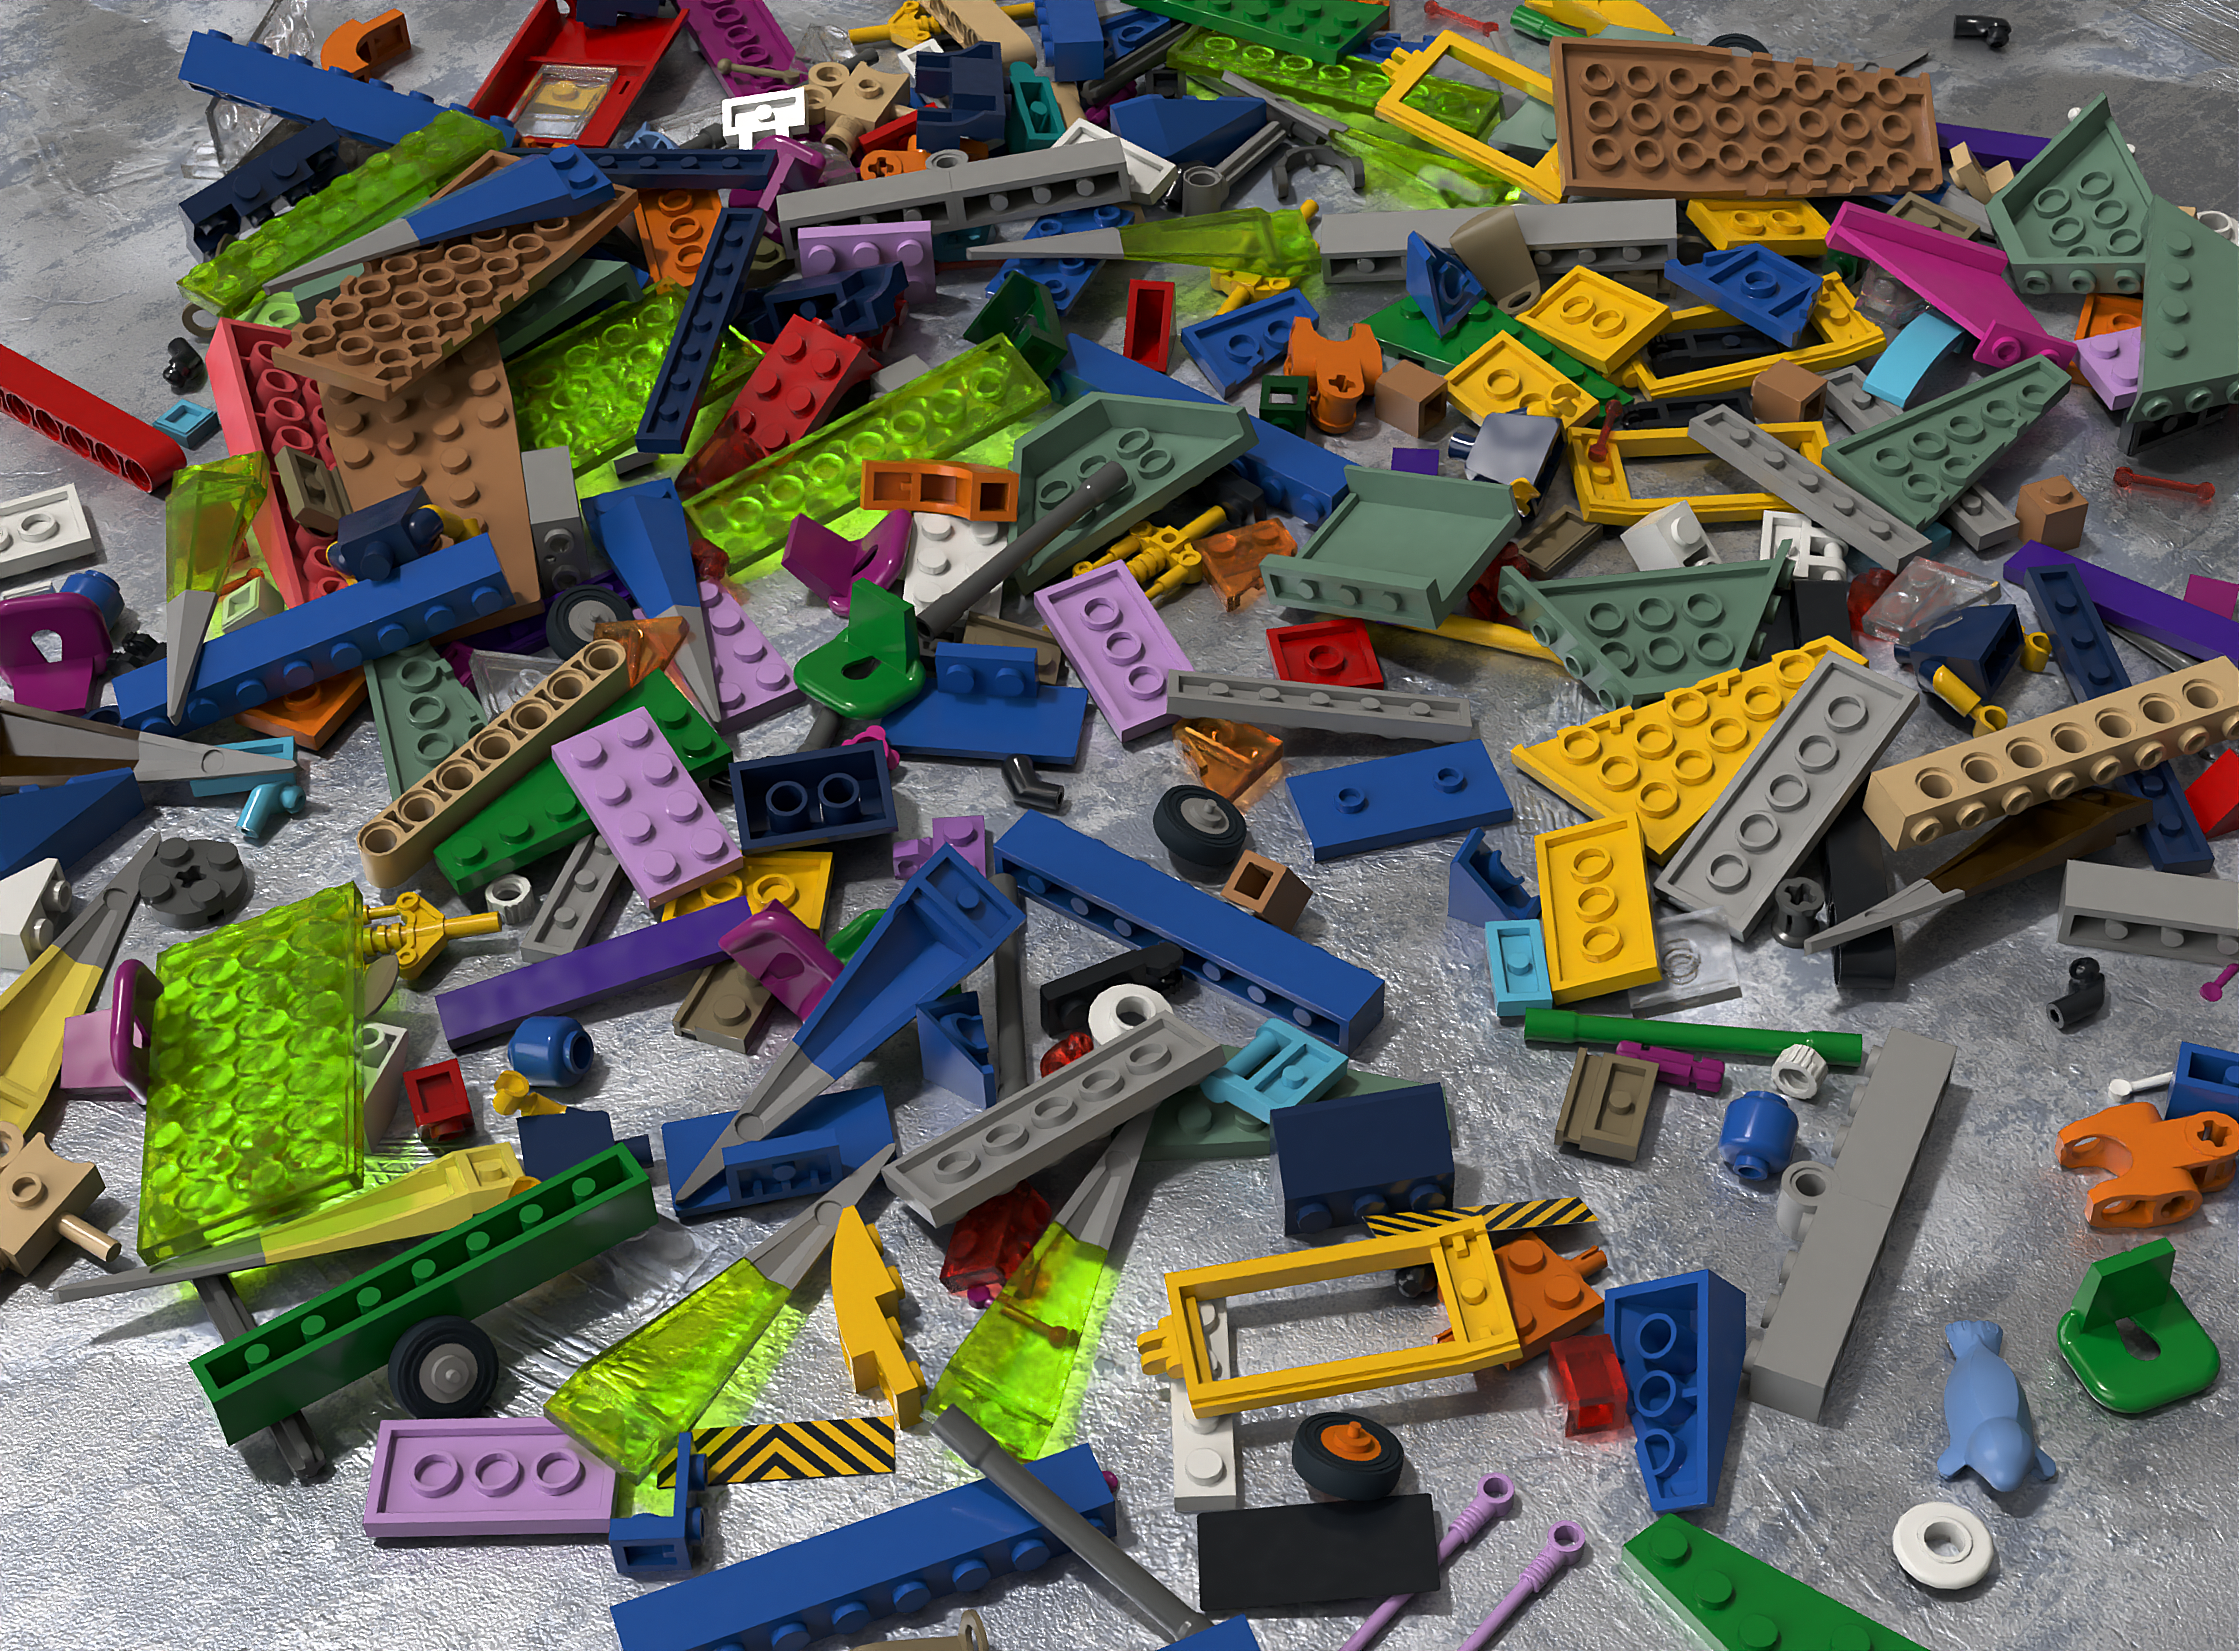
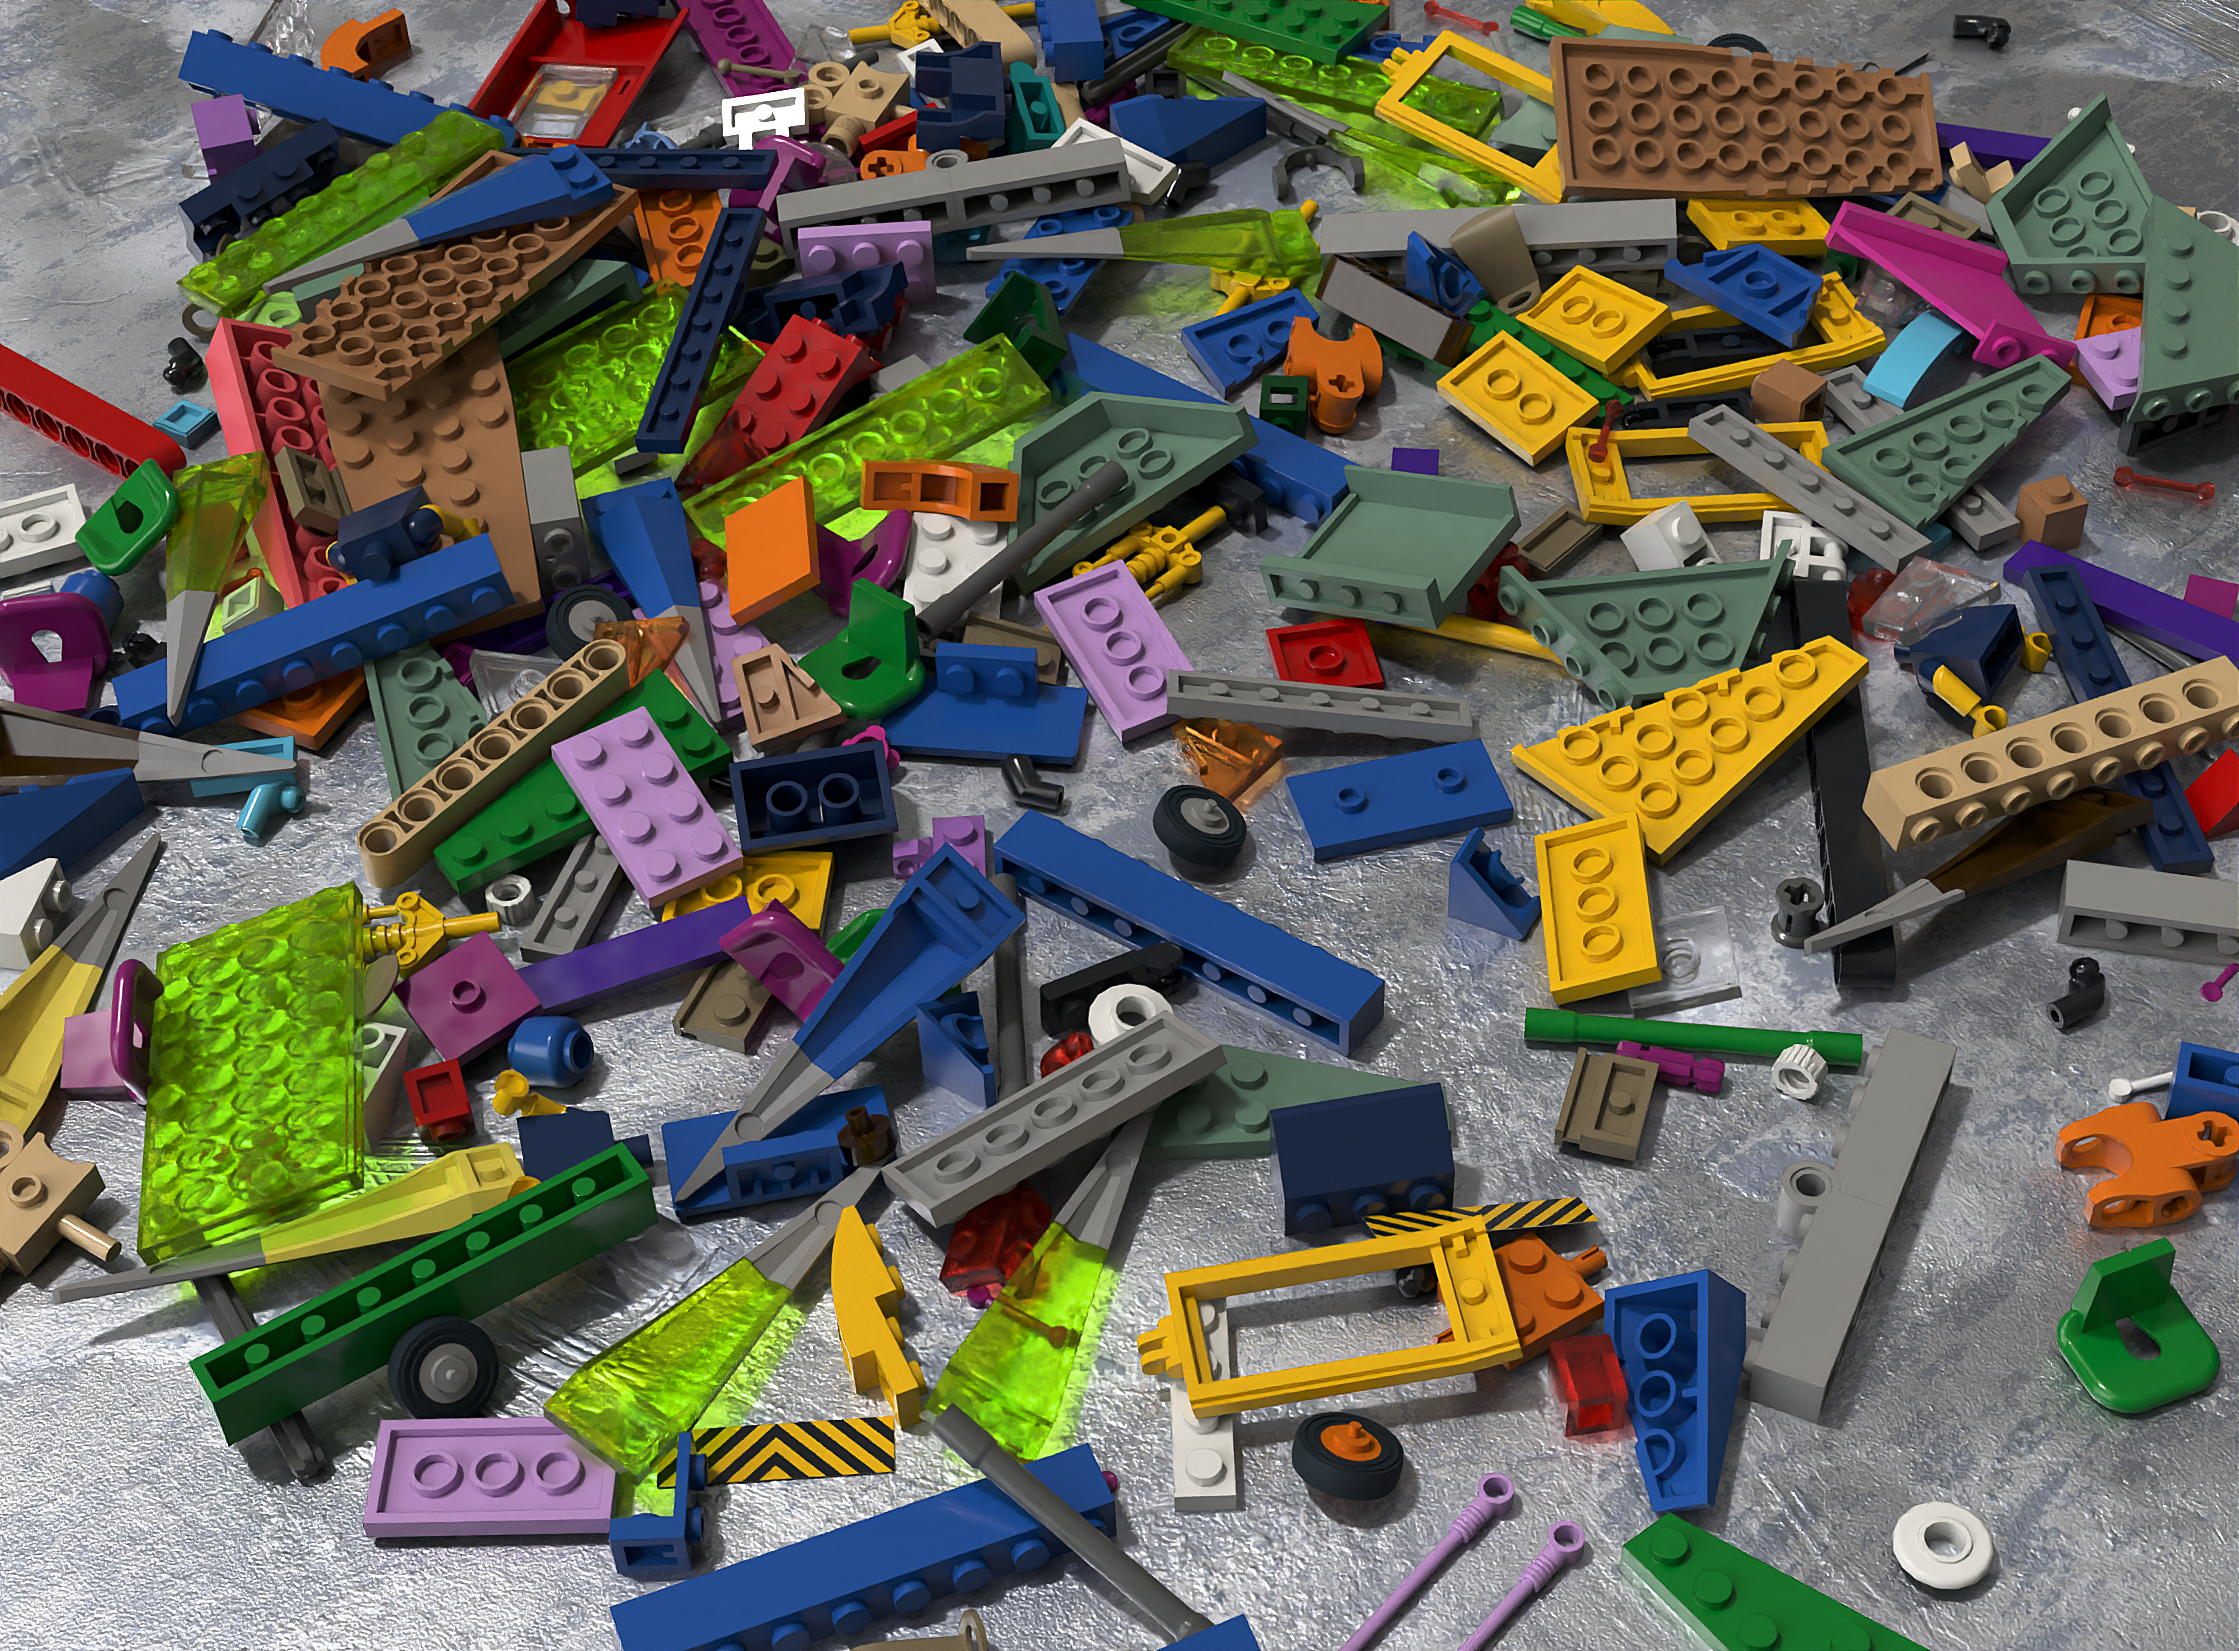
(131, 521): none -> green piece
(181, 861): dark grey plate -> none
(226, 134): none -> medium lavender wedge
(468, 1000): none -> magenta plate
(771, 551): none -> orange tile
(781, 699): none -> medium nougat wing
(866, 1137): none -> dark brown tile
(971, 264): clear red hinge -> none
(1151, 323): red slope -> none
(1209, 187): light grey axle -> none
(1234, 558): clear orange wing -> none
(1267, 891): medium nougat brick -> none
(1294, 1077): medium azure plate -> none
(1317, 1552): black sticker -> none
(1367, 295): none -> beam
(1410, 398): medium nougat brick -> none
(1517, 966): medium azure plate -> none
(1520, 447): torso -> none
(1758, 1135): blue head -> none
(1787, 792): light grey plate -> none
(1988, 1413): medium blue animal -> none

